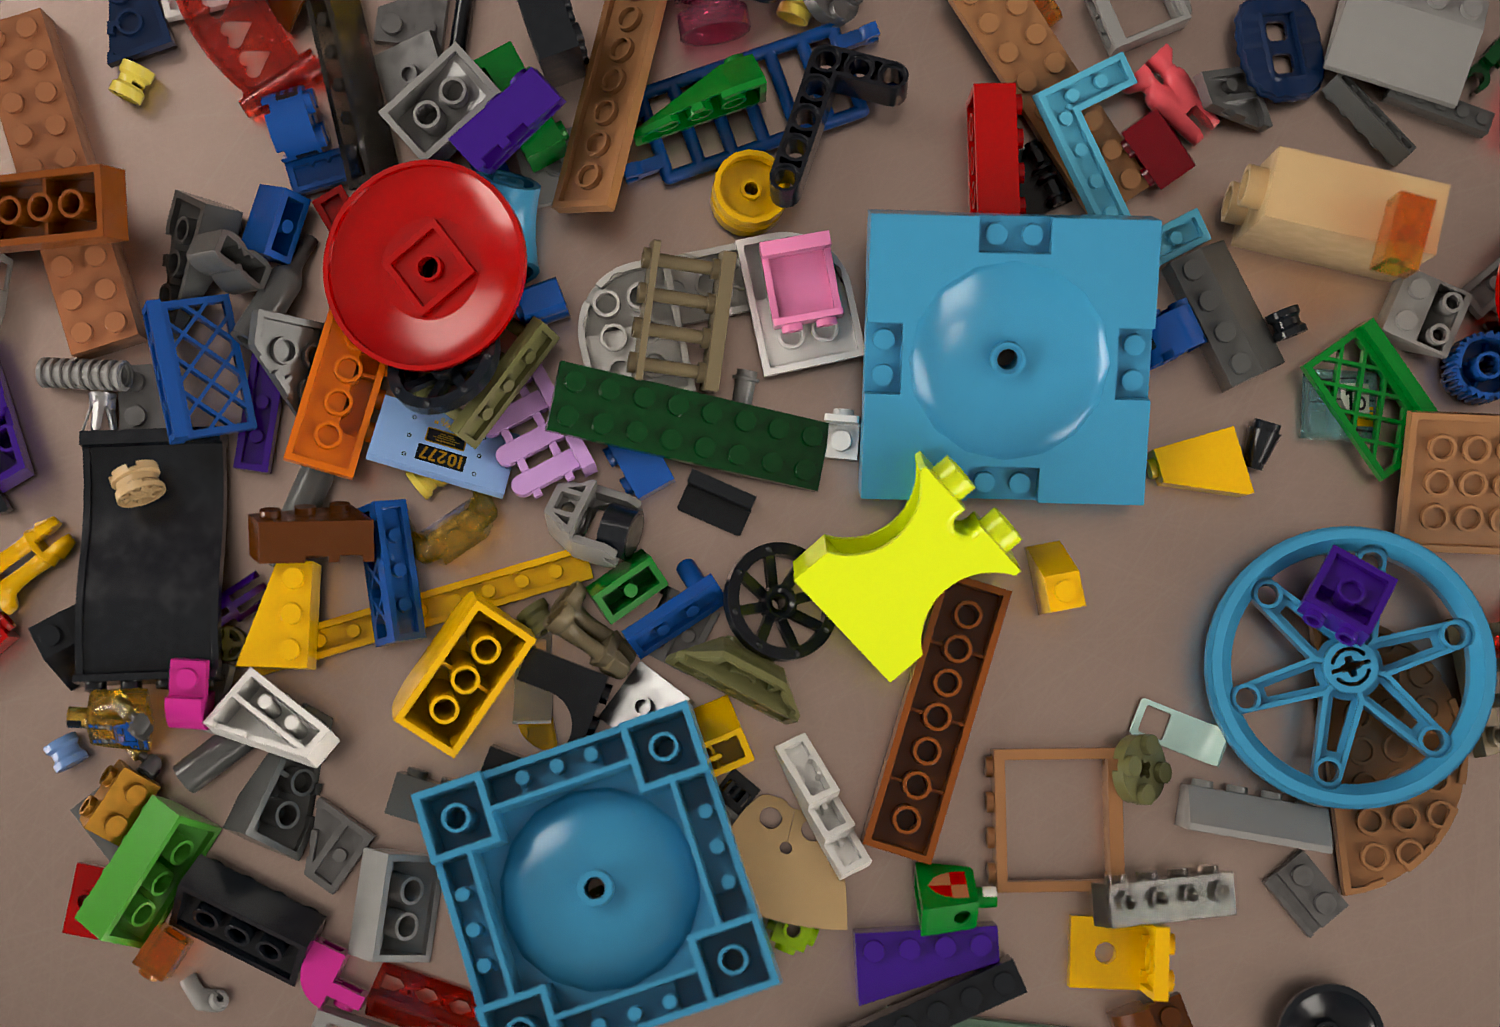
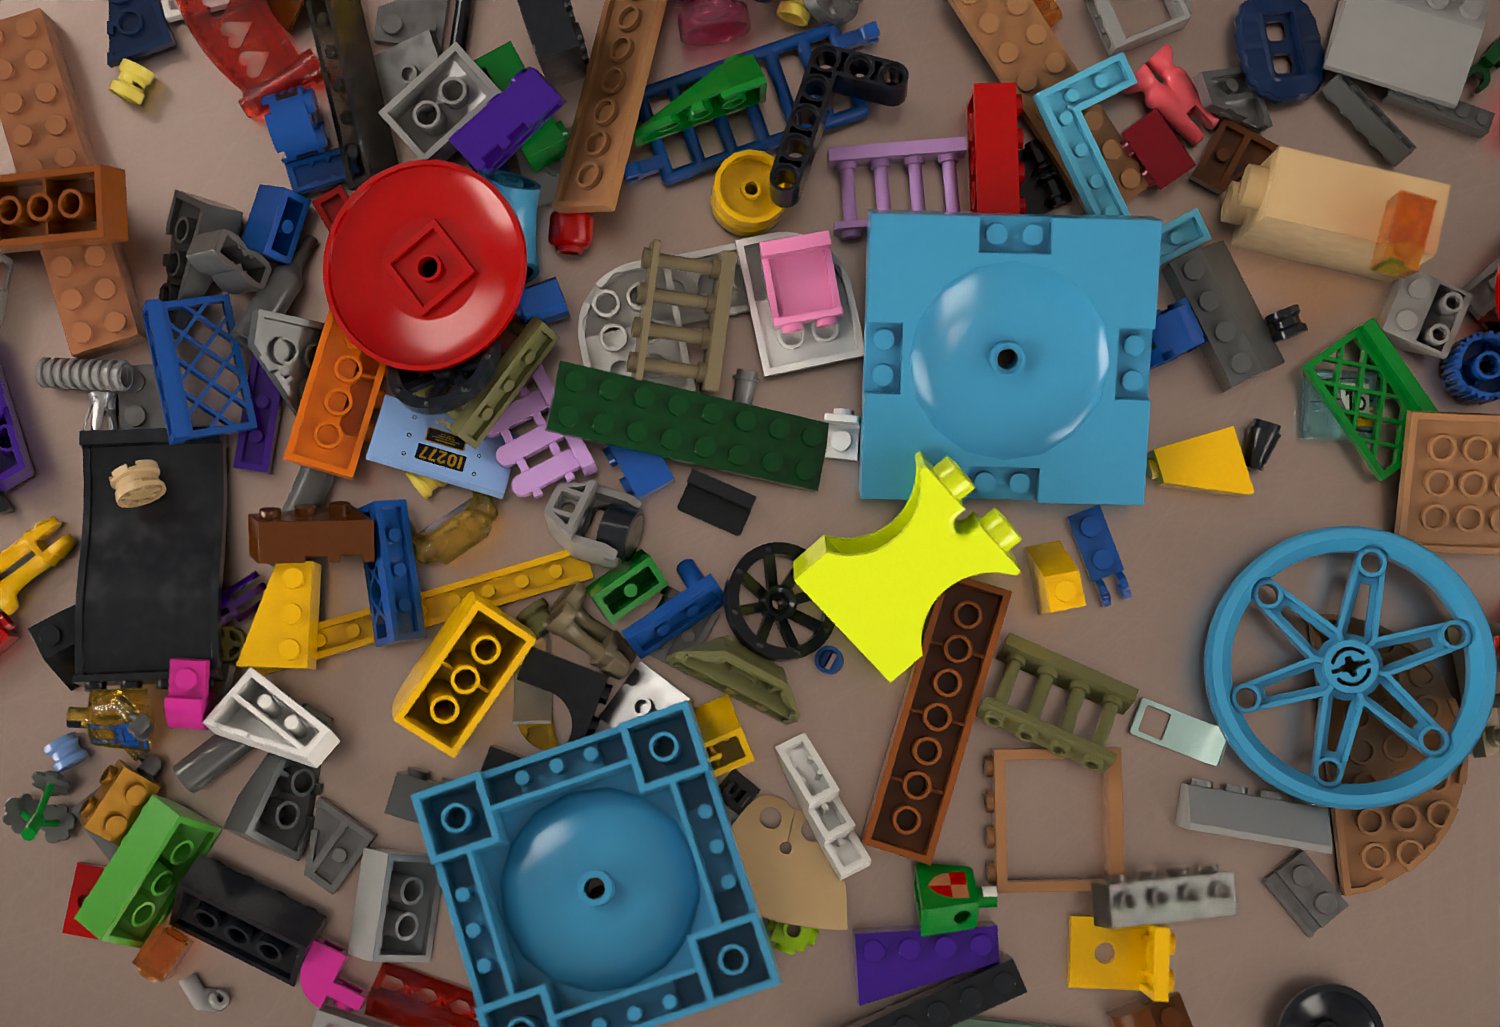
(31, 815): none -> dark grey plant
(571, 232): none -> red head
(823, 656): none -> blue hinge
(879, 158): none -> lavender fence
(1067, 674): none -> olive fence
(1098, 552): none -> blue hinge
(1140, 769): olive plate -> none
(1229, 154): none -> reddish brown wing
(1347, 597): dark purple plate -> none

